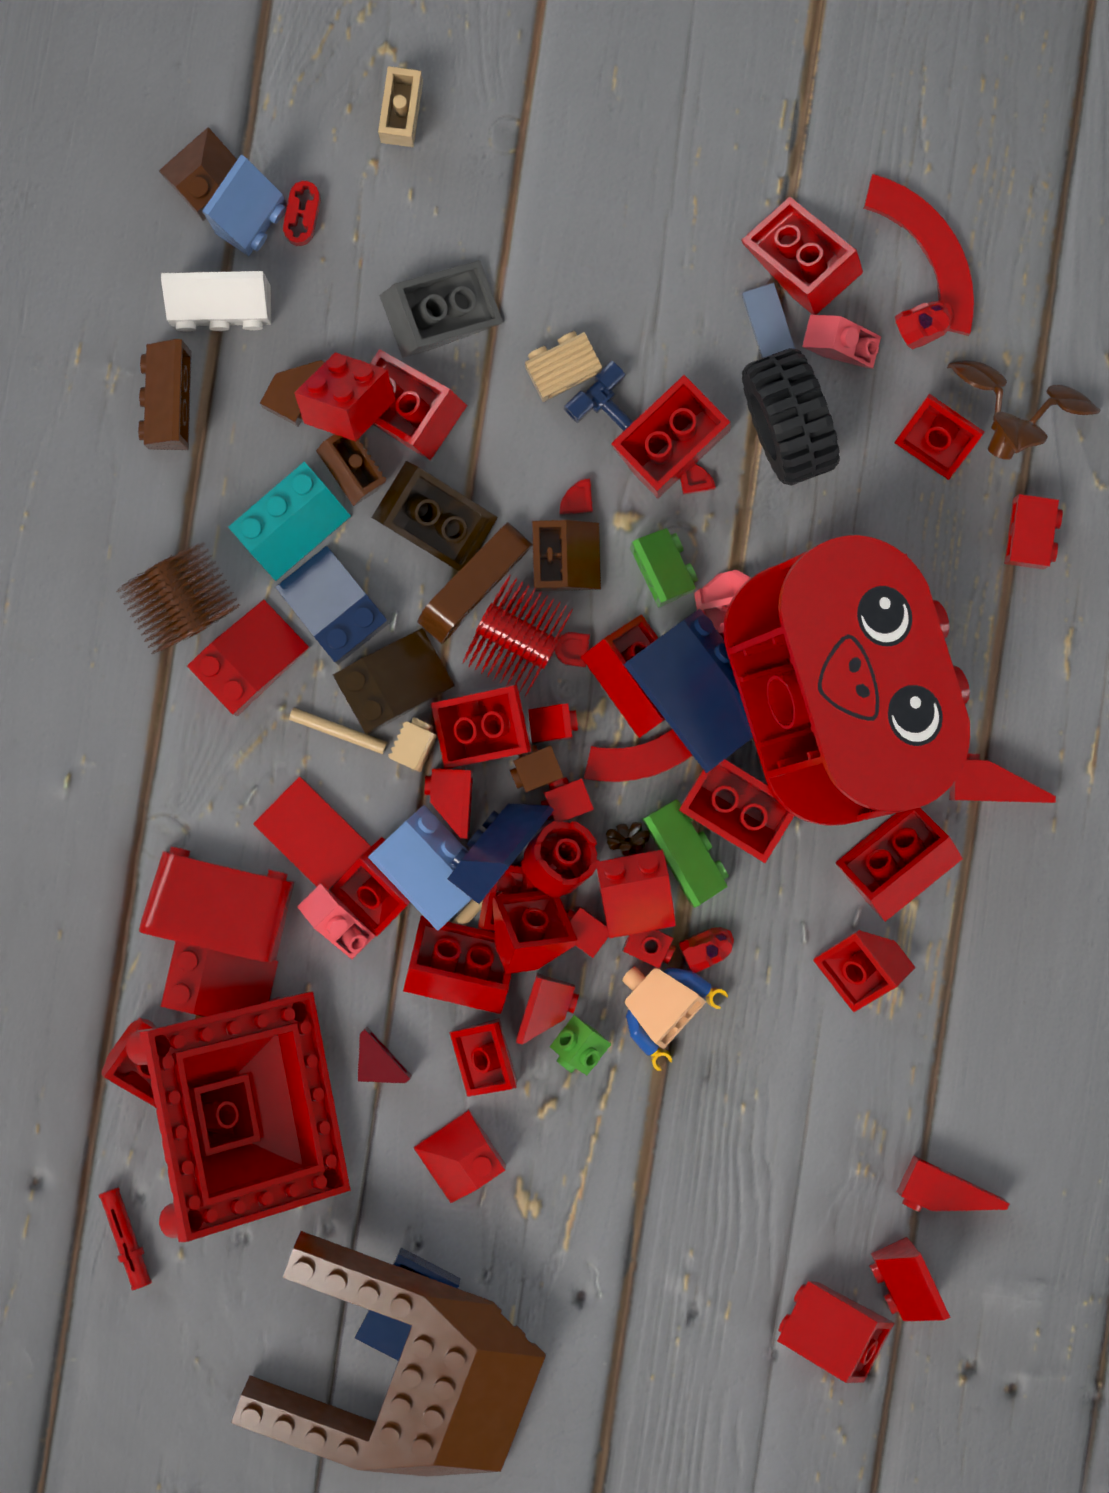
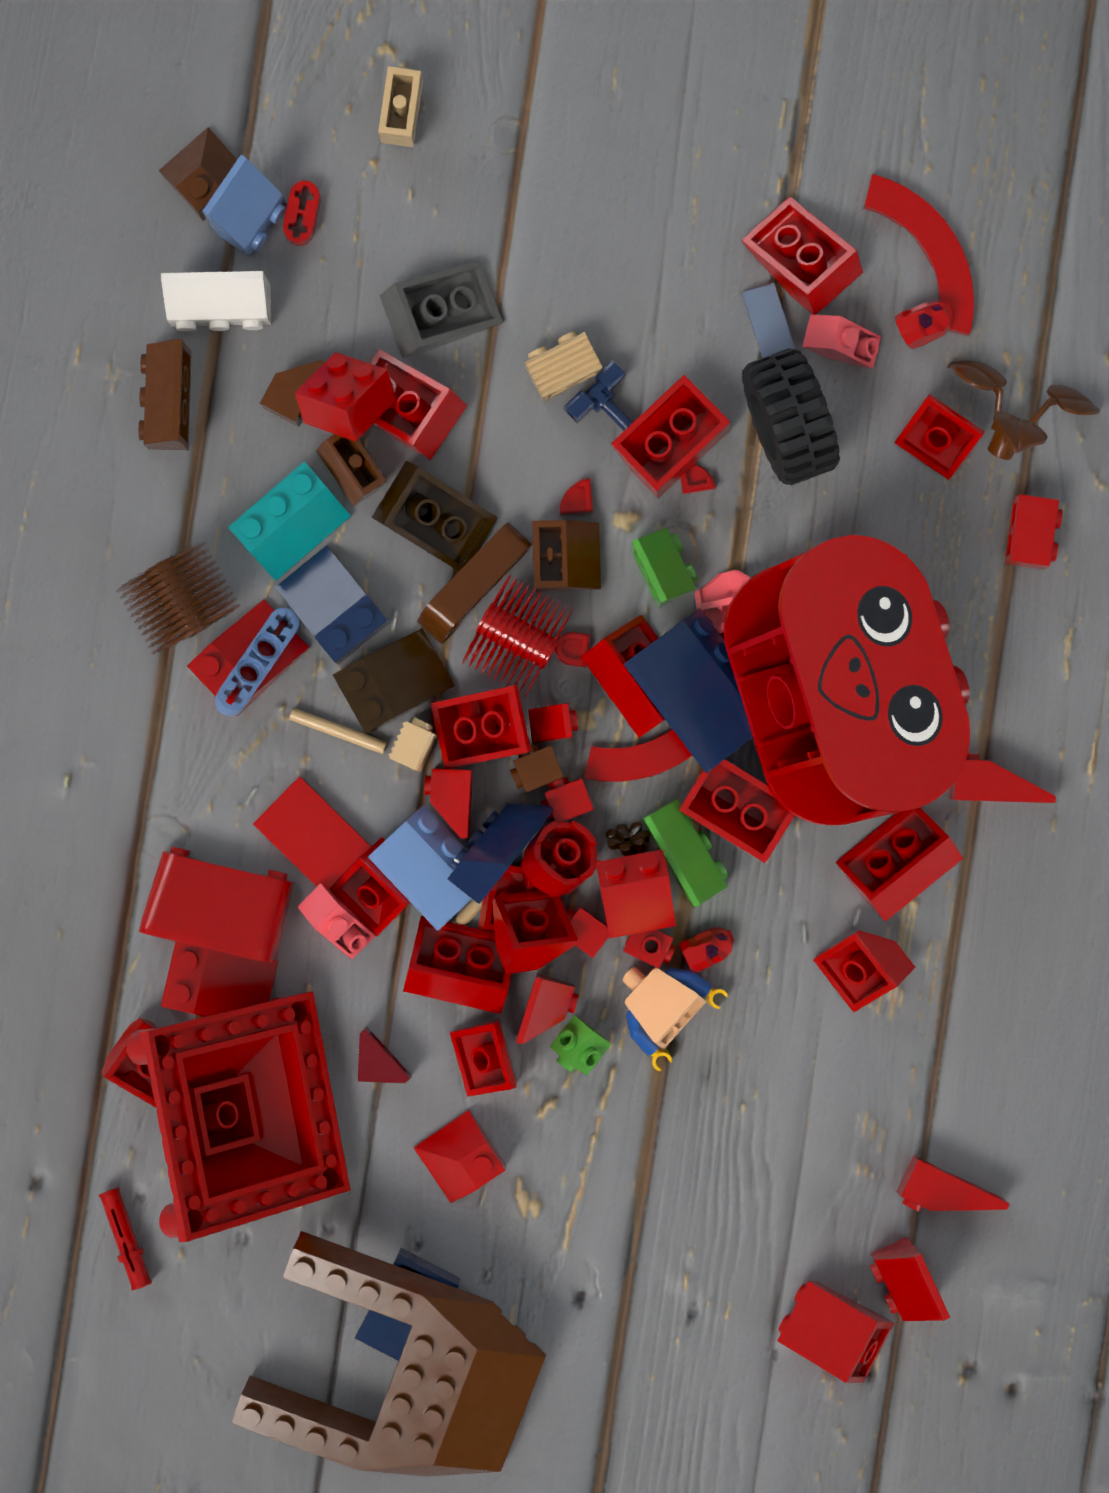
(254, 659): none -> medium blue beam

